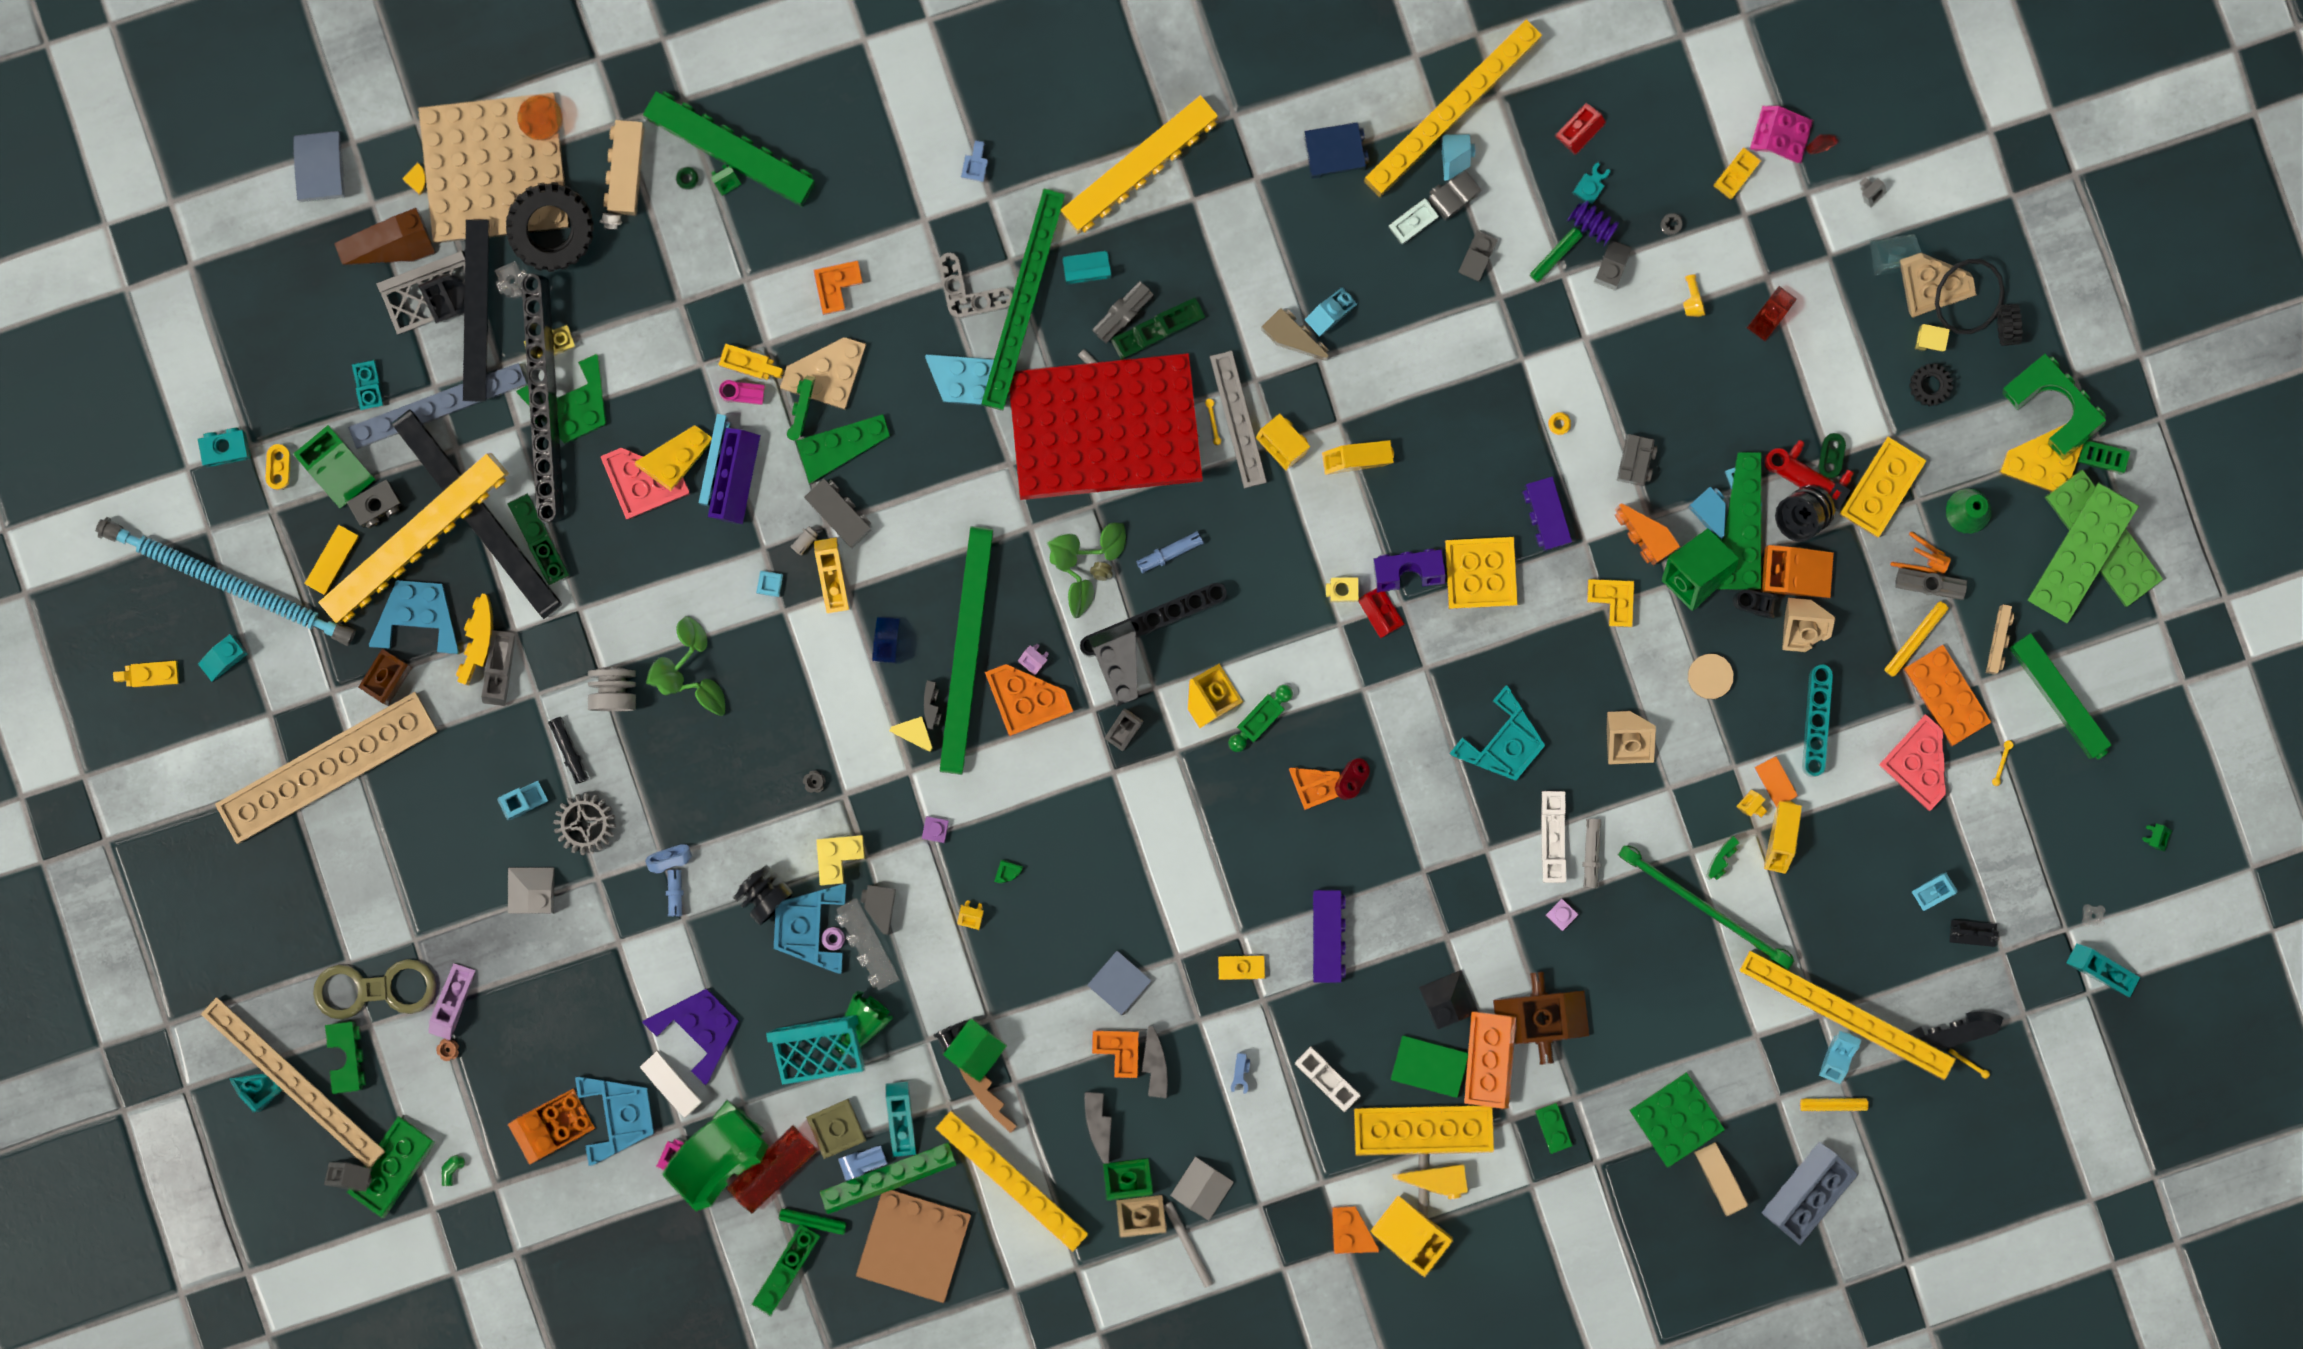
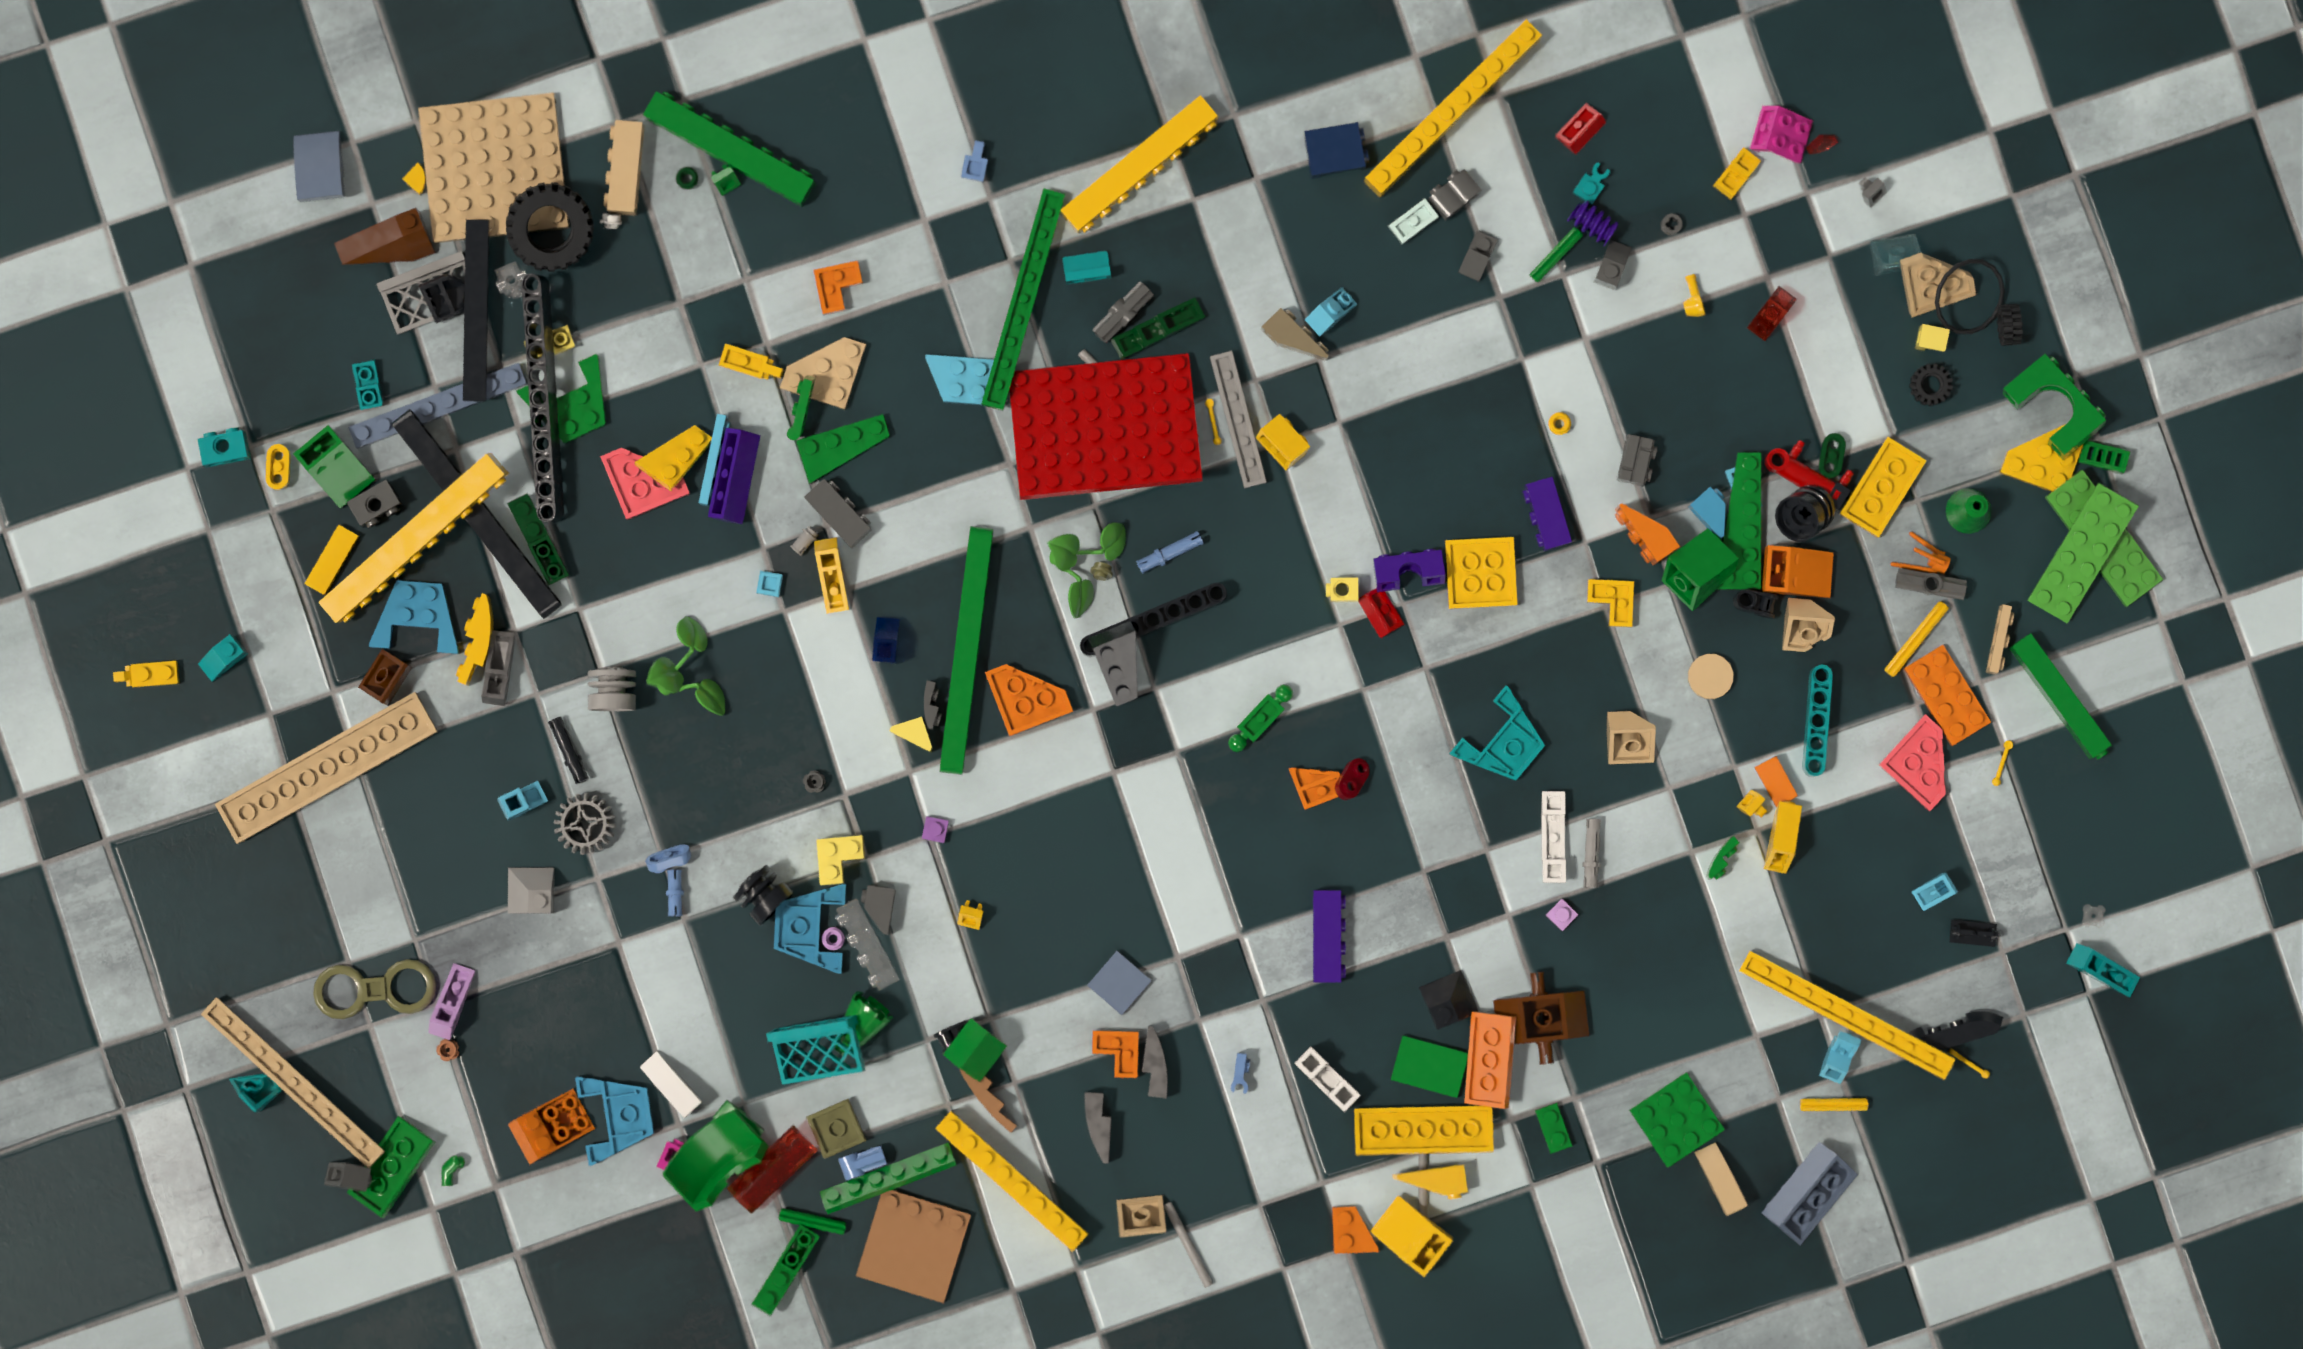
(244, 590): medium azure hose -> none
(350, 1076): green arch -> none
(540, 117): clear orange tile -> none
(705, 1022): dark purple wing -> none
(744, 393): dark pink piece -> none
(900, 1118): teal slope -> none
(960, 295): light grey beam -> none
(1007, 872): green tile -> none
(1033, 659): lavender tile -> none
(1123, 729): flat silver slope -> none
(1127, 1179): green slope -> none
(1202, 1188): light grey slope -> none
(1211, 696): yellow slope -> none
(1241, 967): yellow plate -> none
(1357, 457): yellow slope -> none
(1456, 154): medium azure slope -> none
(1775, 954): green piece -> none
(2159, 838): green tile -> none

